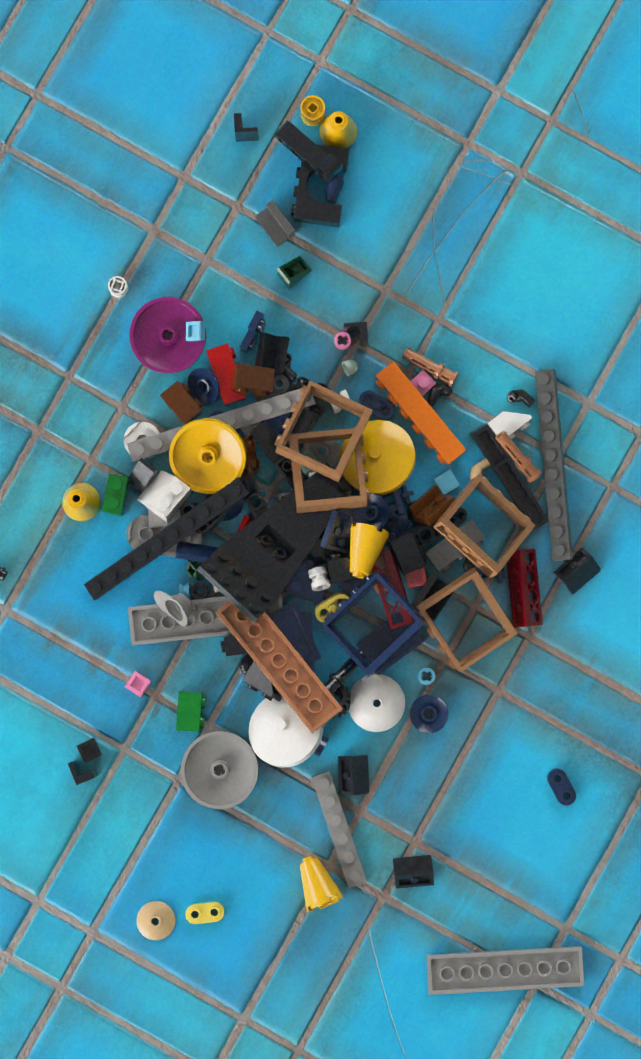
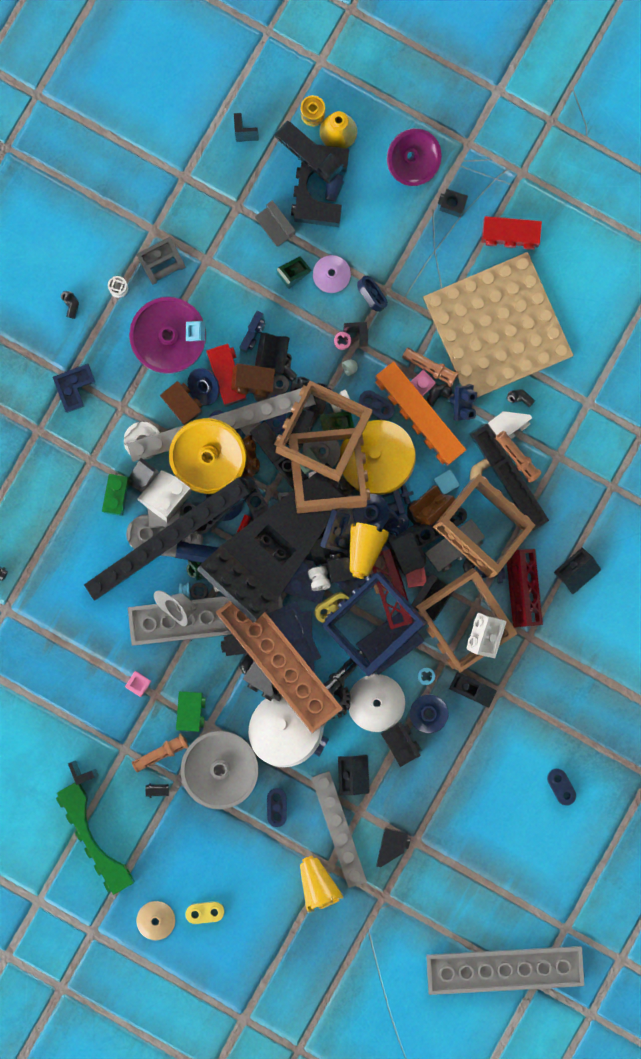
(69, 383): none -> dark blue plate
(72, 303): none -> black arm
(86, 507): yellow cone -> none
(89, 750): black plate -> none
(114, 873): none -> green arch
(157, 255): none -> dark grey plate
(157, 790): none -> black pin
(168, 749): none -> nougat pin
(276, 807): none -> dark blue plate
(329, 283): none -> lavender dish
(336, 421): none -> dark green slope
(372, 293): none -> dark blue plate
(392, 845): none -> black slope
(401, 744): none -> black bracket
(413, 871): black panel -> none
(424, 159): none -> magenta dish
(460, 199): none -> black brick
(463, 402): none -> dark blue hips
(473, 689): none -> black slope
(486, 635): none -> white bracket
(498, 325): none -> tan plate
(511, 232): none -> red brick
(554, 465): dark grey plate -> none

